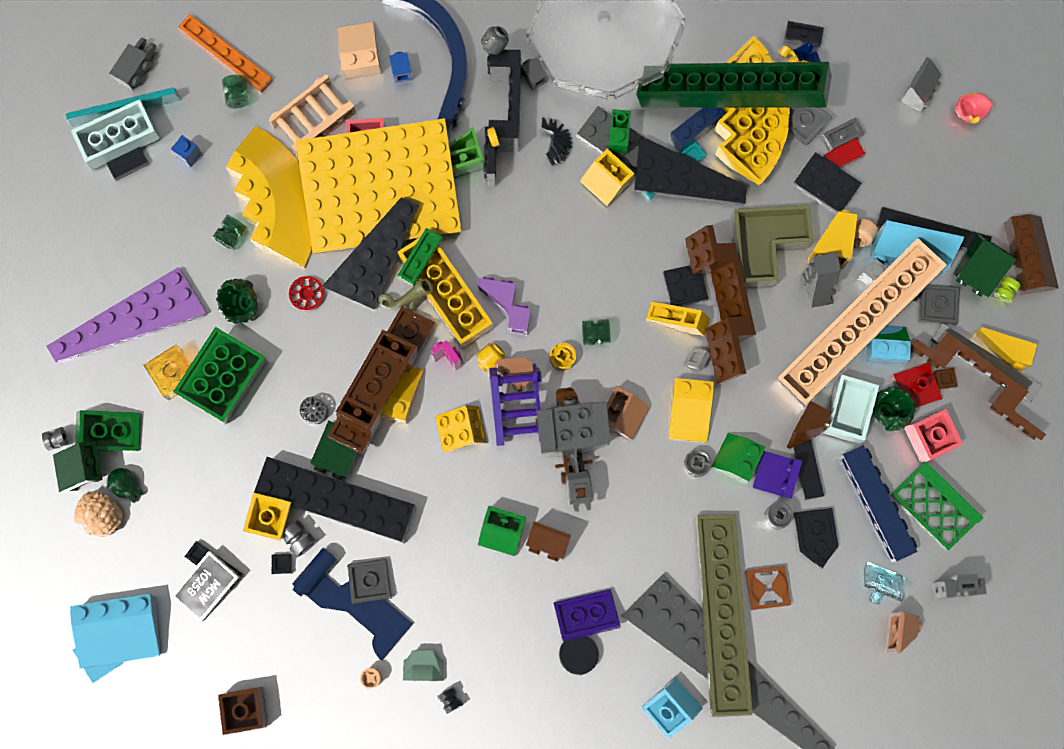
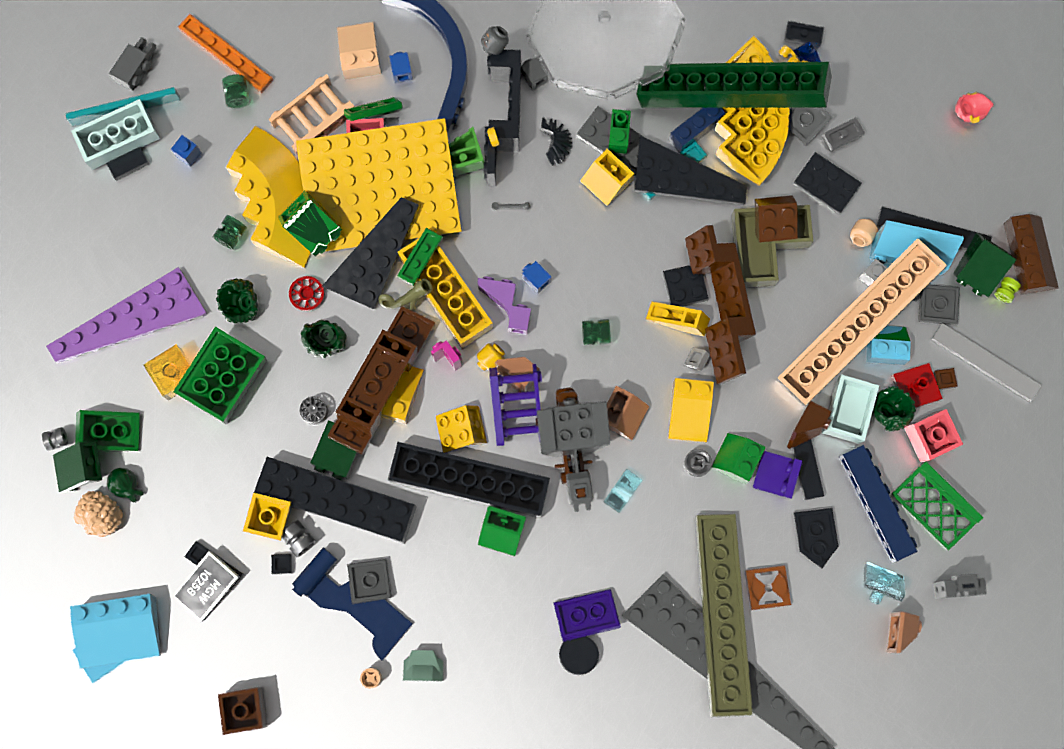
(310, 224): none -> slope
(320, 344): none -> dark green hair
(372, 109): none -> green tile
(449, 700): black wheel -> none
(469, 479): none -> black brick
(495, 206): none -> dark grey hinge
(536, 276): none -> blue brick
(547, 541): reddish brown slope -> none
(562, 356): yellow wheel -> none
(622, 490): none -> clear light blue slope
(672, 708): medium azure slope -> none
(776, 218): none -> reddish brown brick
(778, 516): flat silver wheel -> none
(820, 278): dark grey wedge -> none
(838, 238): yellow slope -> none
(845, 154): red tile -> none
(922, 85): dark grey slope -> none
(1007, 395): reddish brown bracket -> none
(1010, 349): yellow slope -> none

